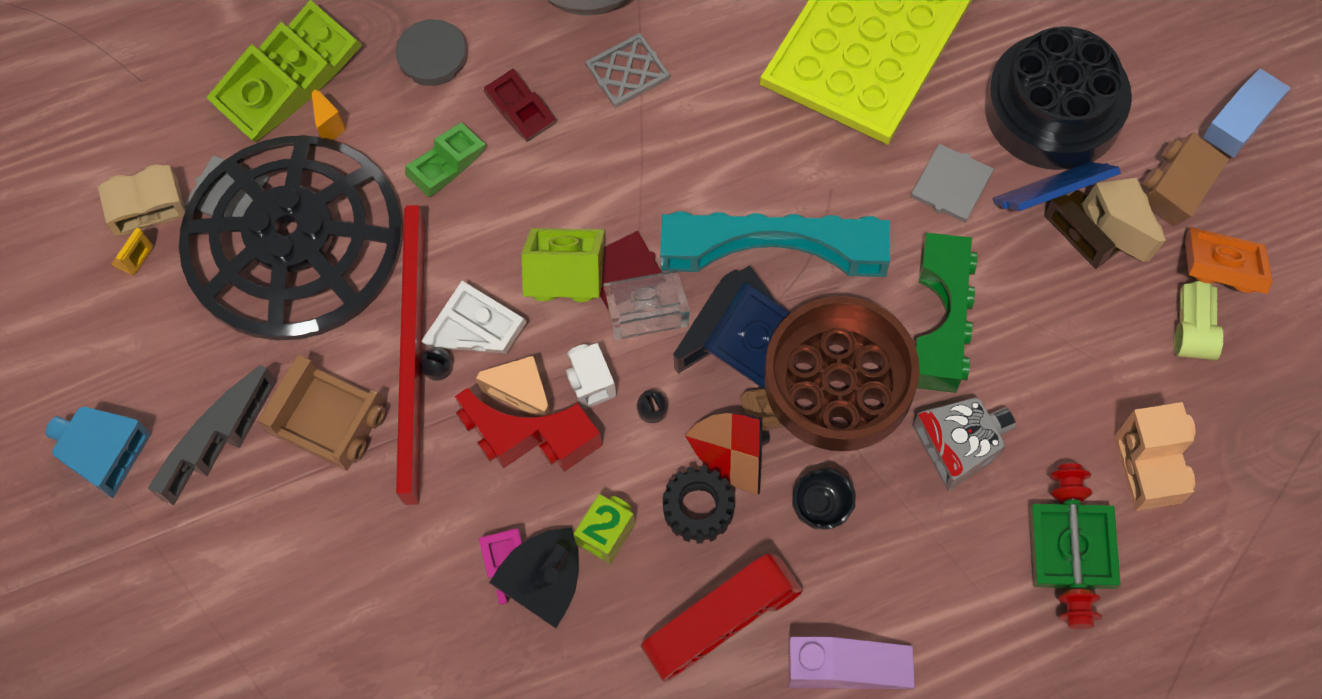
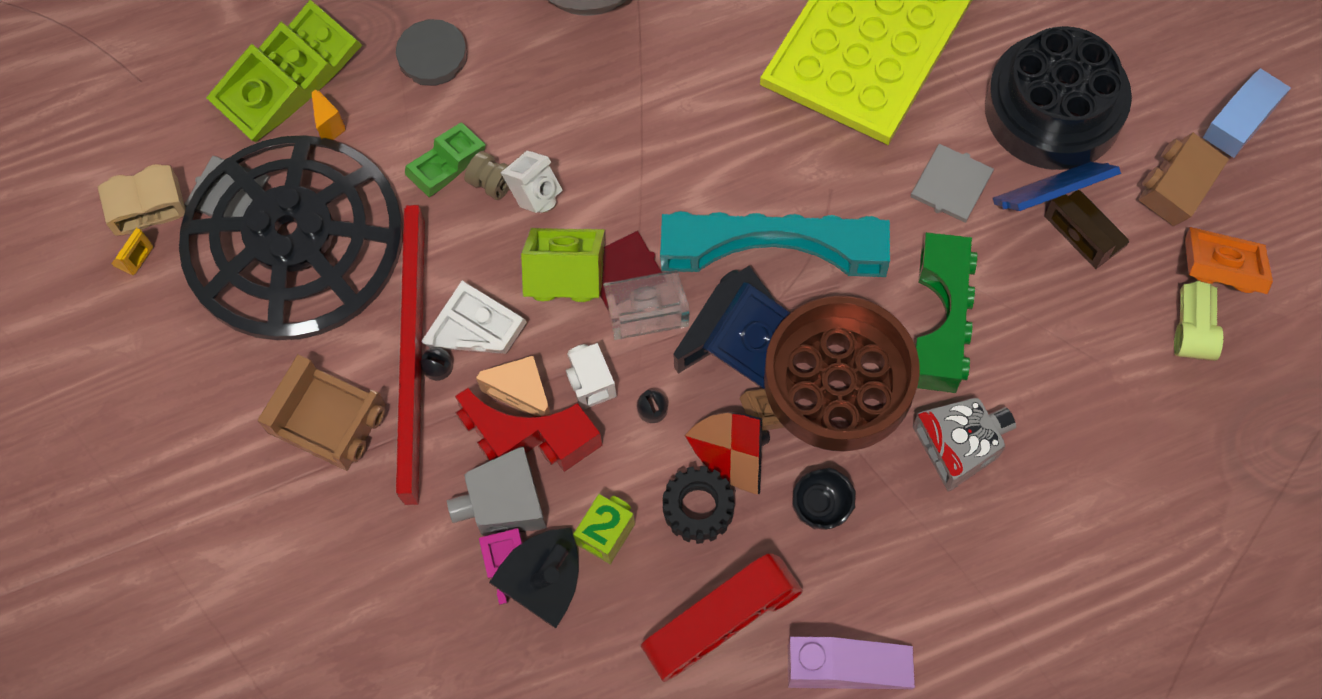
(98, 446): dark azure torso -> none
(222, 423): dark grey slope -> none
(487, 173): none -> dark tan wheel
(500, 496): none -> light grey torso
(518, 105): dark red slope -> none
(532, 182): none -> white brick
(617, 51): light grey window -> none
(1074, 546): green plate -> none
(1125, 217): tan slope -> none
(1152, 455): light nougat brick -> none

